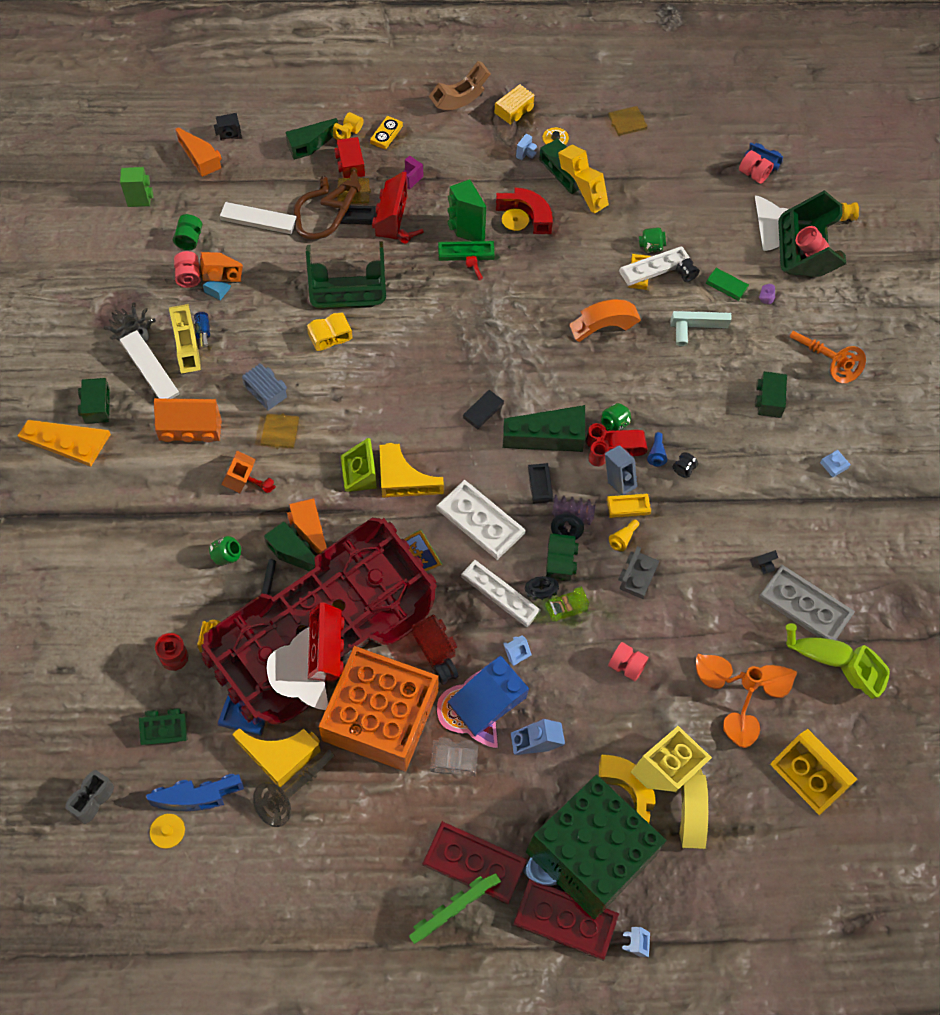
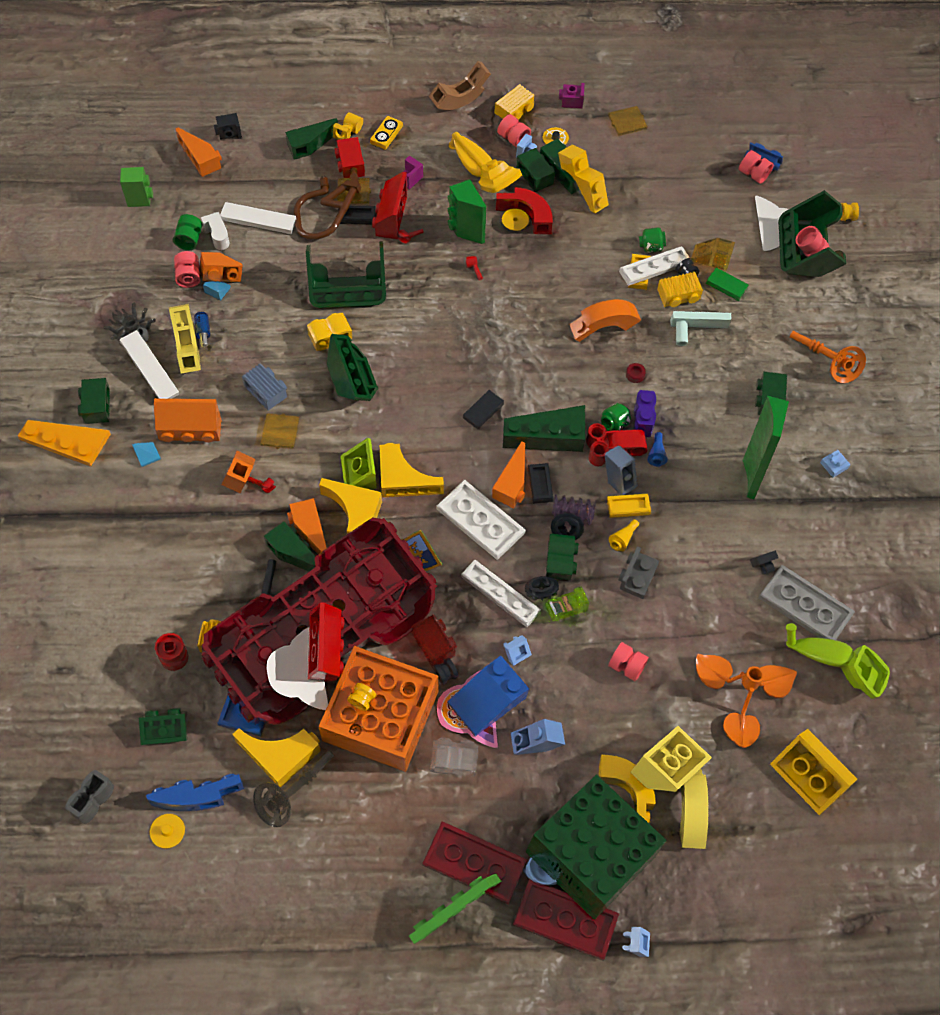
(146, 453): none -> dark azure slope
(214, 224): none -> white leg
(225, 550): green head -> none
(350, 369): none -> dark green wedge
(357, 502): none -> yellow arch
(361, 696): none -> yellow wheel
(460, 250): green tile -> none
(493, 174): none -> yellow piece
(511, 482): none -> orange slope
(512, 129): none -> coral wheel
(535, 169): none -> dark green brick
(572, 96): none -> magenta brick
(635, 373): none -> dark red tile
(644, 412): none -> dark purple brick
(679, 289): none -> yellow brick
(685, 465): black wheel -> none
(714, 253): none -> clear yellow slope
(764, 442): none -> green arch
(767, 294): medium lavender piece -> none

